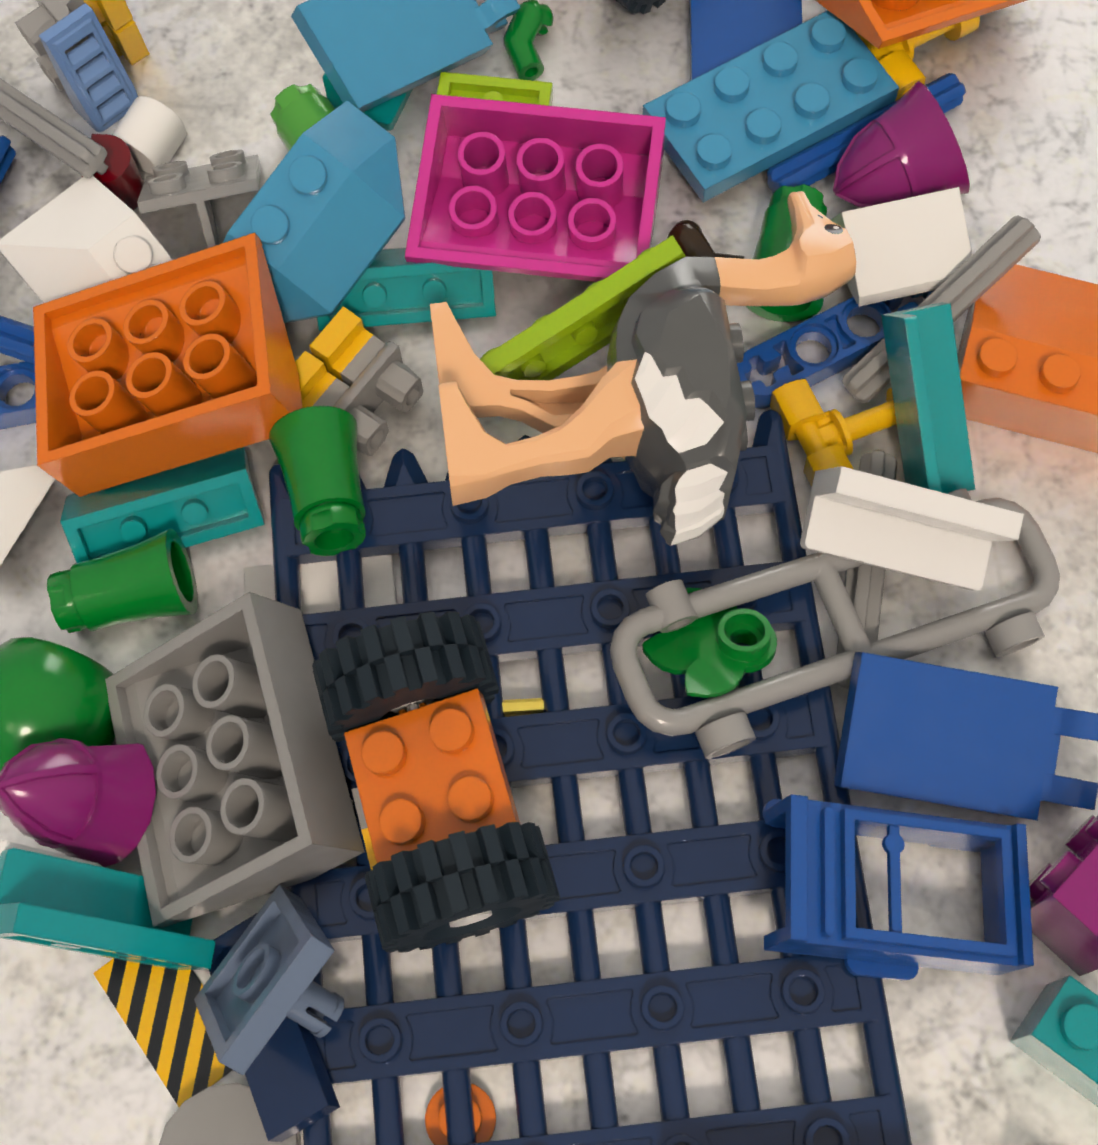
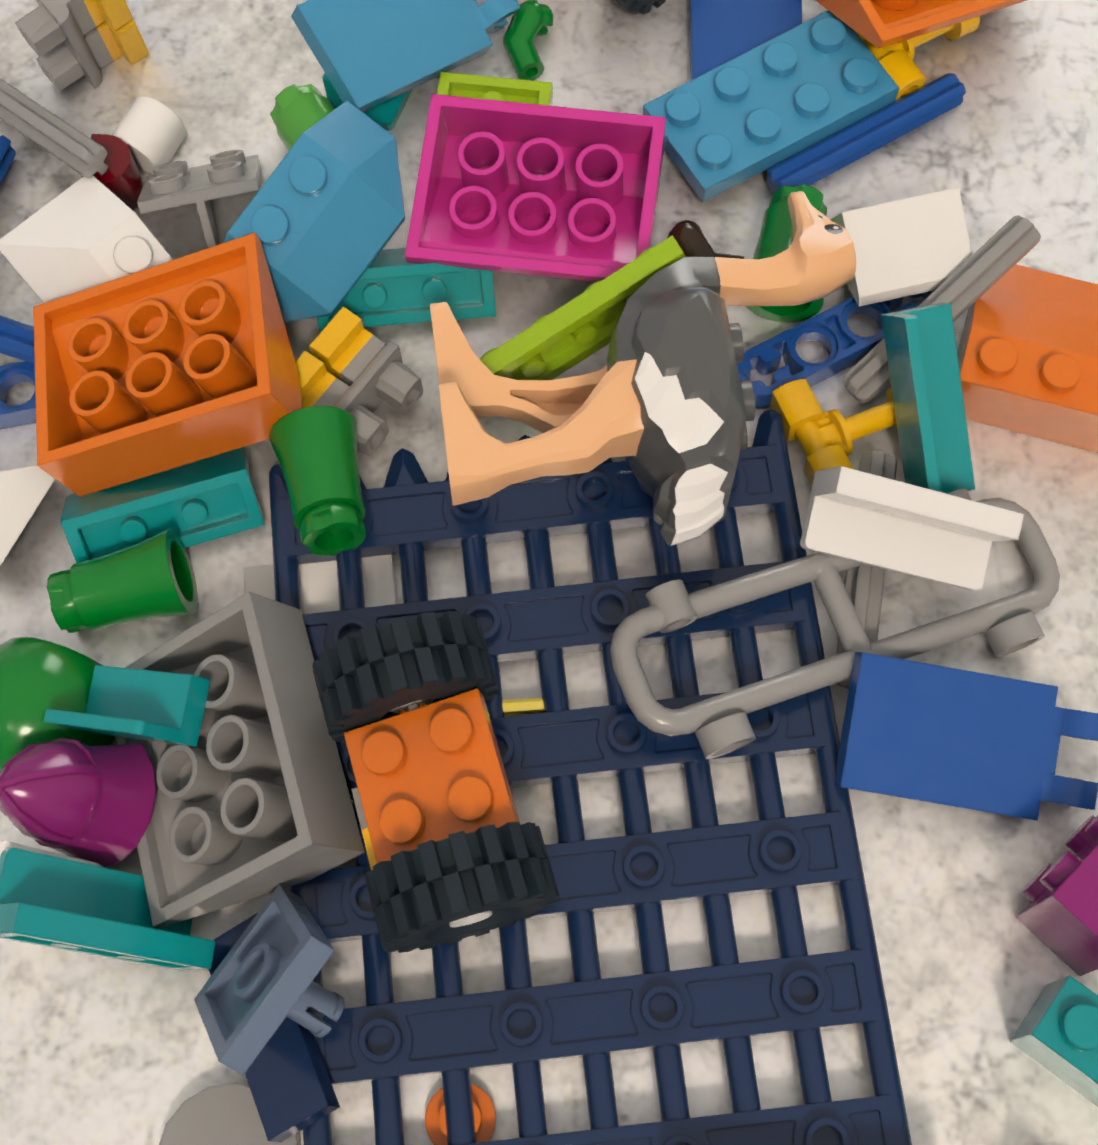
(91, 71): medium blue slope -> none
(140, 706): none -> teal panel
(165, 1023): sticker -> none
(710, 652): green plate -> none
(823, 890): blue piece -> none
(902, 154): magenta helmet -> none

